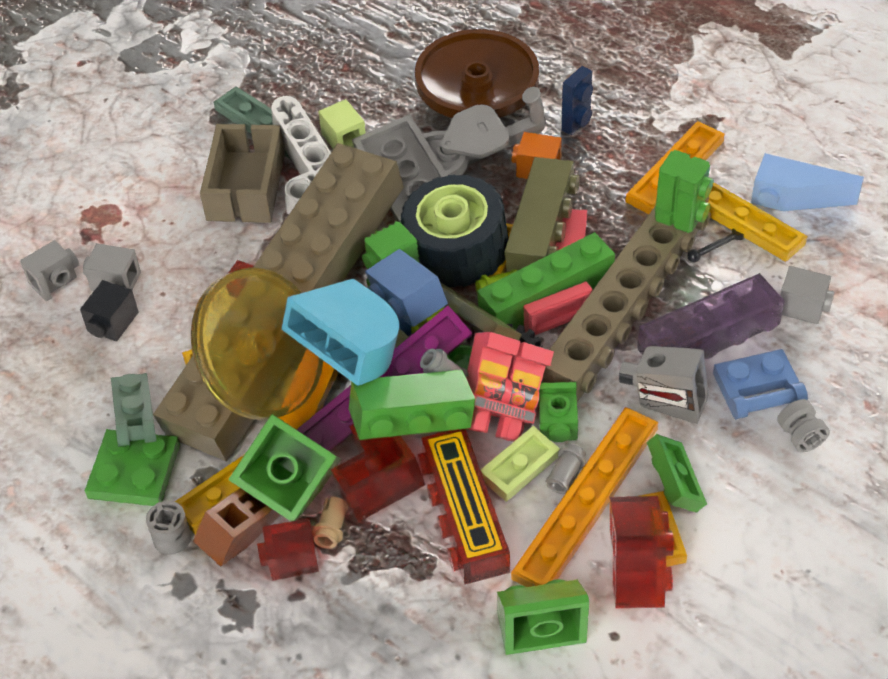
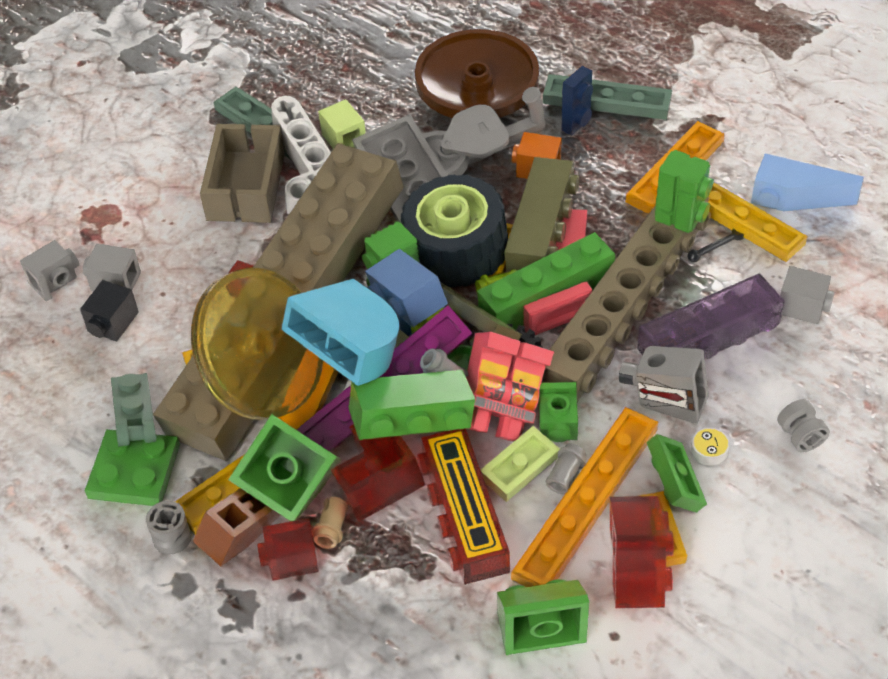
(616, 97): none -> sand green plate
(710, 446): none -> tile
(758, 375): medium blue plate -> none

